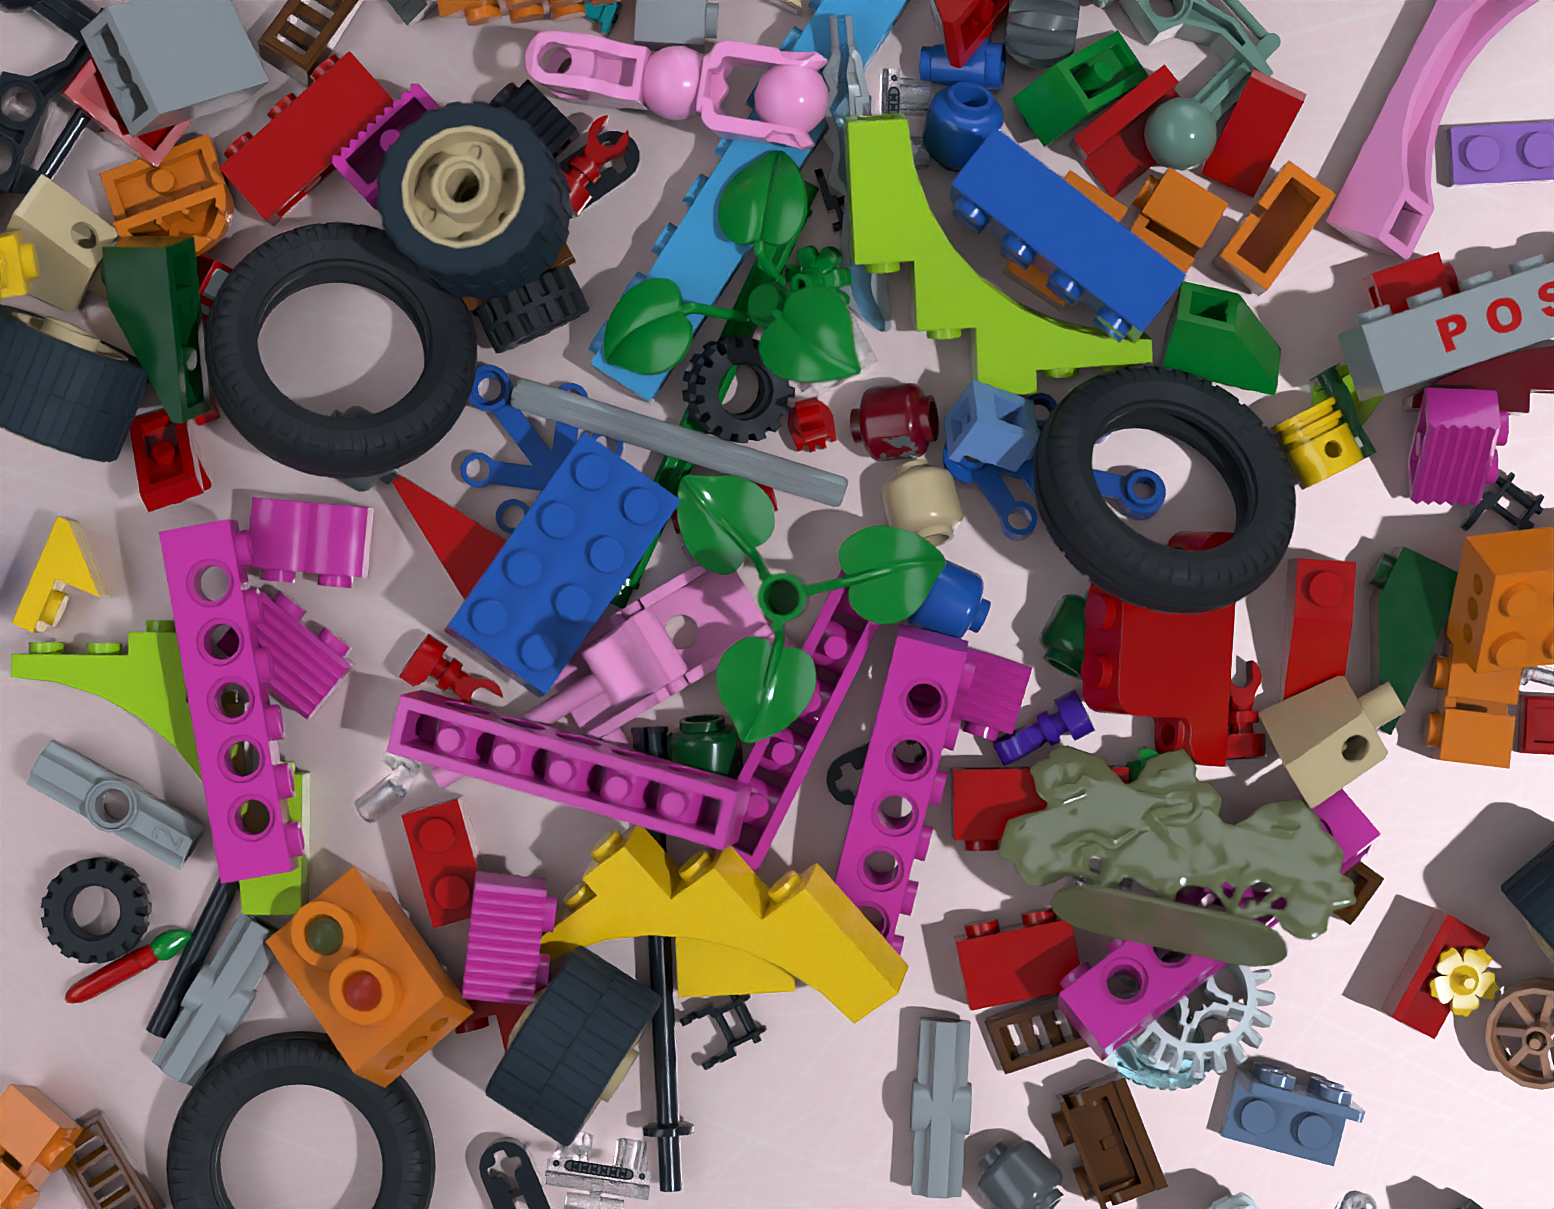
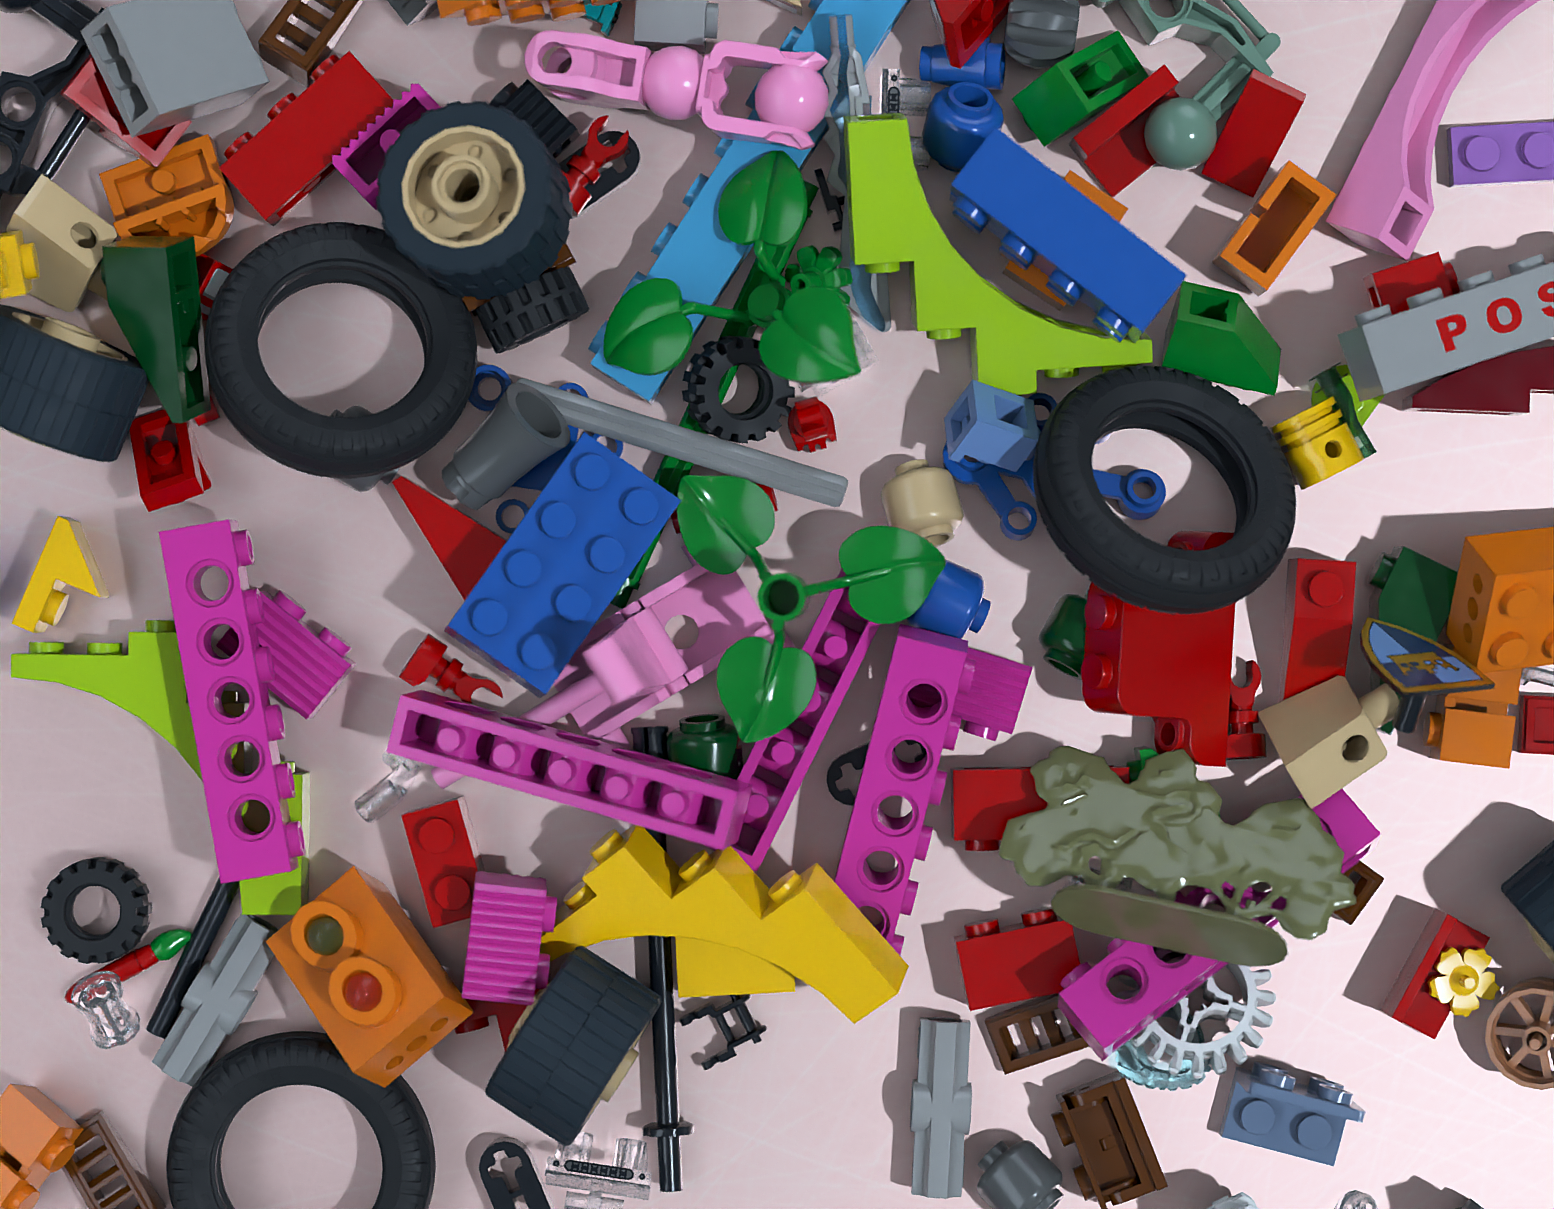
(83, 786): light grey piece -> none
(106, 1009): none -> clear bush
(310, 539): dark pink brick -> none
(506, 446): none -> dark grey plant
(895, 422): dark red head -> none
(1070, 718): dark purple piece -> none
(1176, 216): orange piece -> none
(1416, 668): none -> shield
(1455, 445): dark pink brick -> none
(1490, 501): black piece -> none

